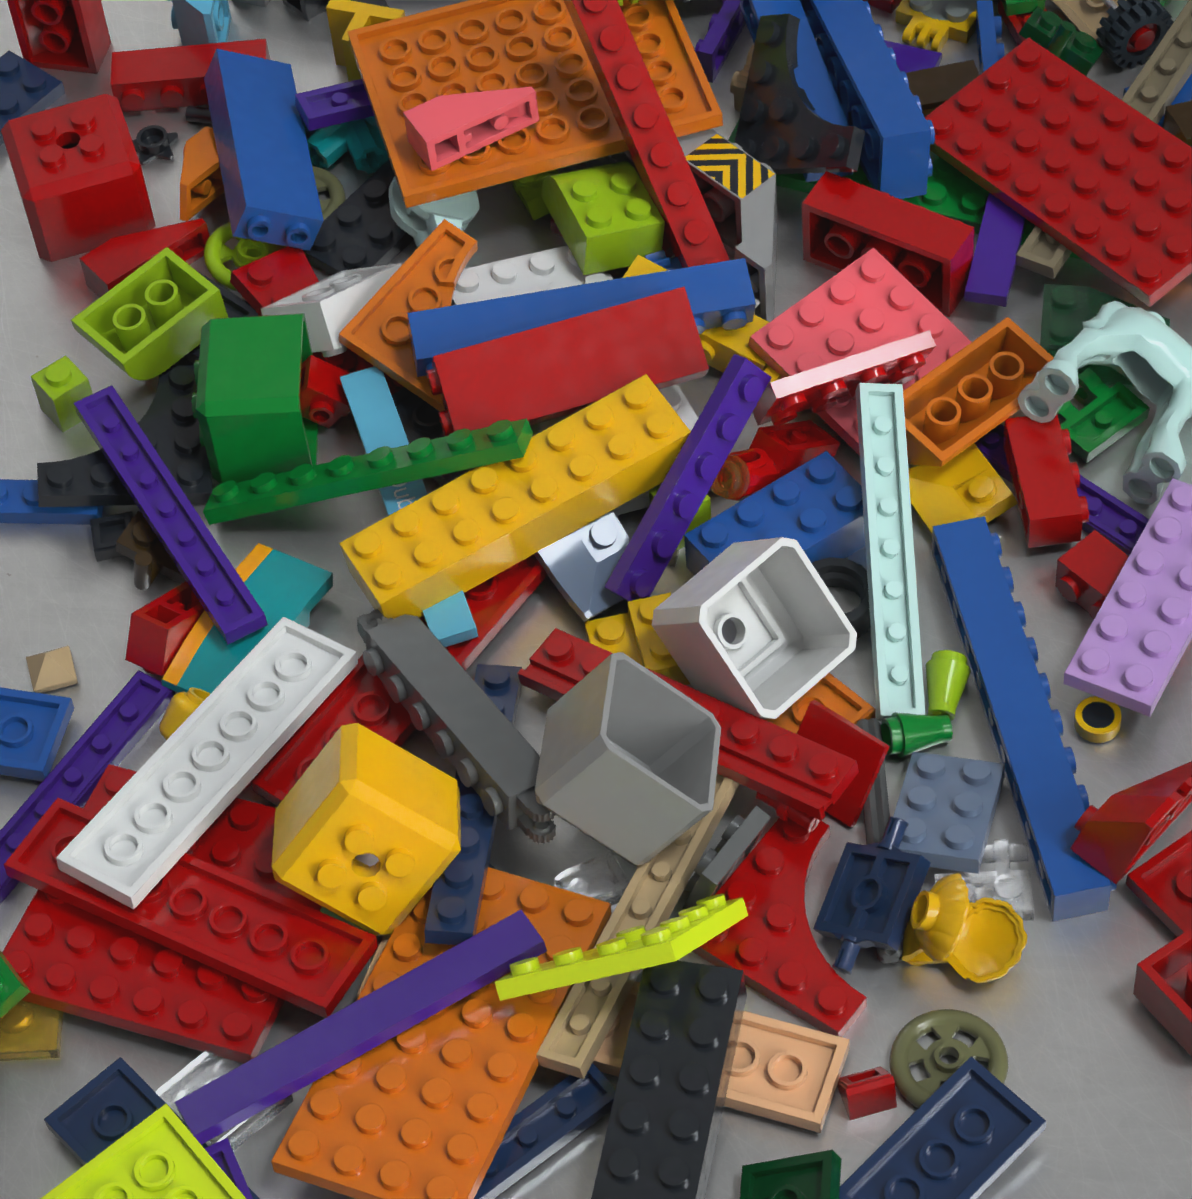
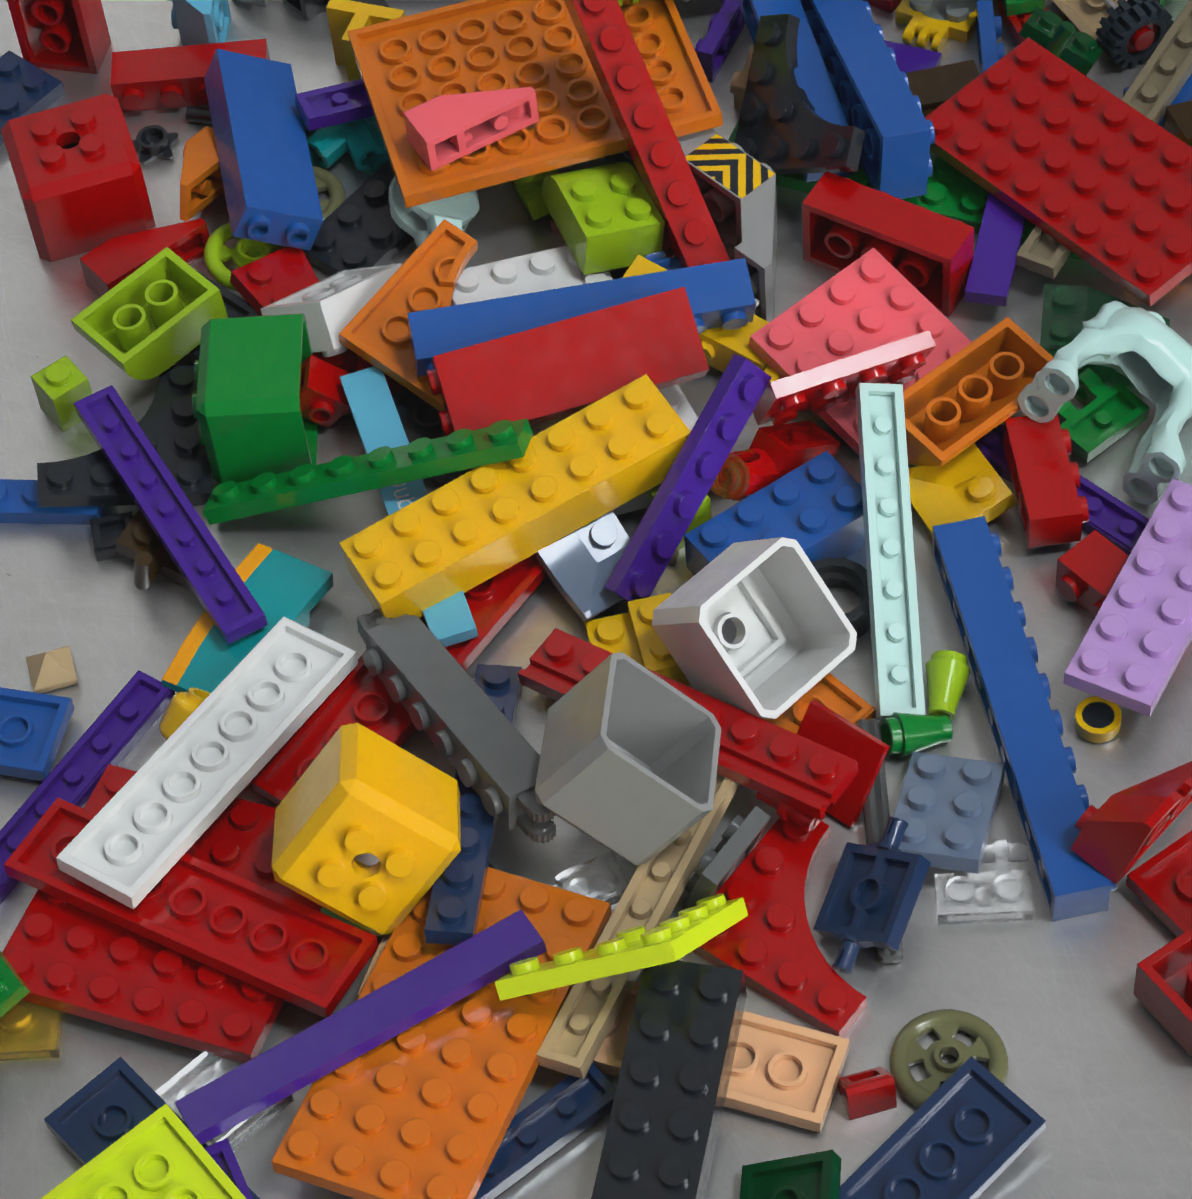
(161, 628): red slope -> none
(974, 938): yellow animal -> none

